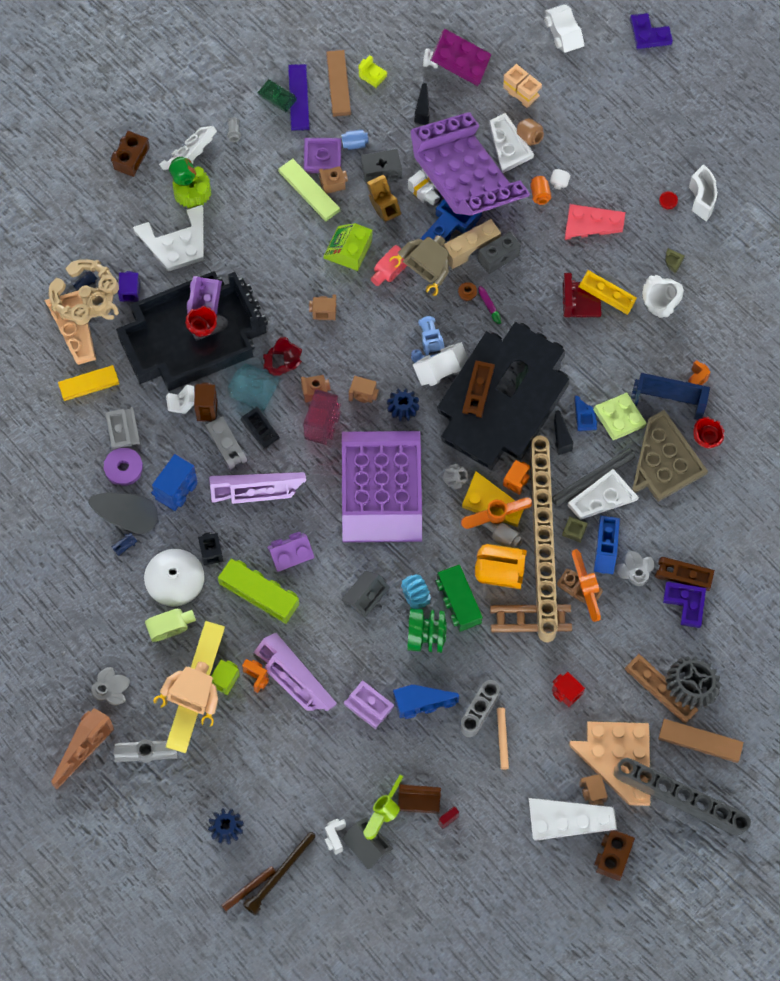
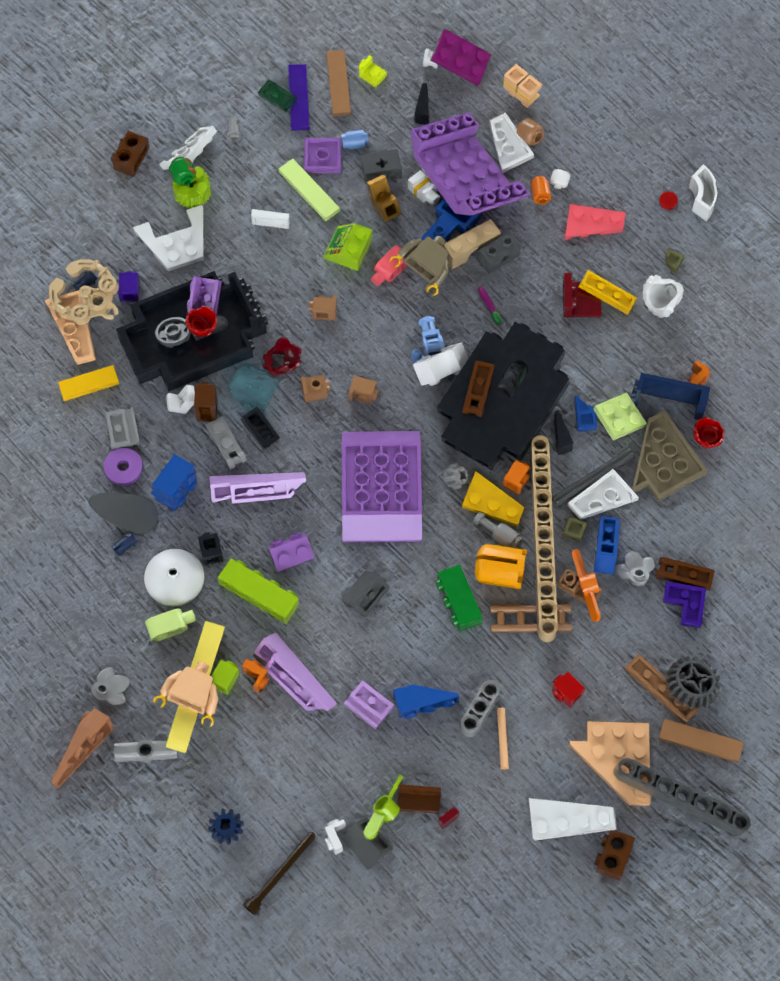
(173, 333): none -> dark grey wheel
(248, 888): reddish brown bar -> none
(270, 219): none -> white tile
(321, 417): clear pink brick -> none
(332, 179): medium nougat brick -> none
(403, 410): dark blue gear -> none
(416, 591): medium azure gear -> none
(426, 630): green wheel -> none
(467, 296): dark orange plate -> none
(486, 516): orange piece -> none
(564, 28): white brick -> none
(593, 790): medium nougat brick -> none
(646, 36): dark purple plate -> none

